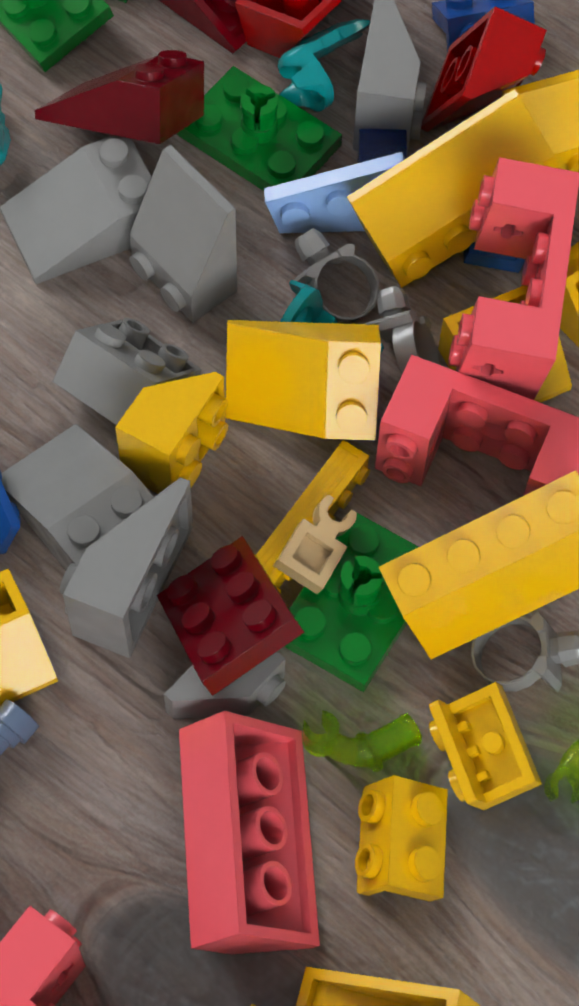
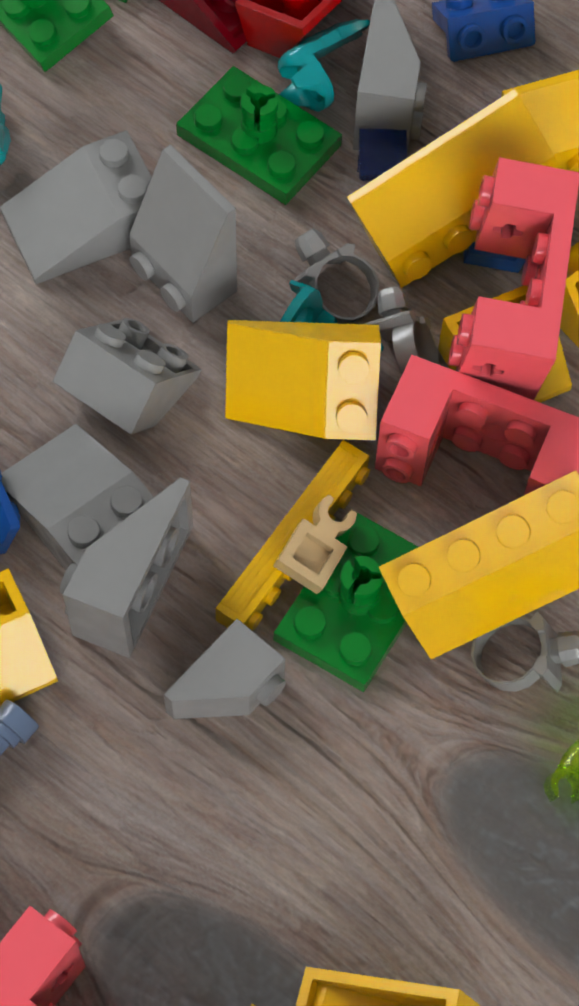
(135, 102): dark red slope -> none
(173, 429): yellow slope -> none
(228, 615): dark red plate -> none
(247, 836): coral slope -> none
(322, 198): light blue wing -> none
(366, 749): clear neon green piece -> none
(402, 839): yellow bracket -> none
(483, 63): red slope -> none
(483, 747): yellow bracket -> none

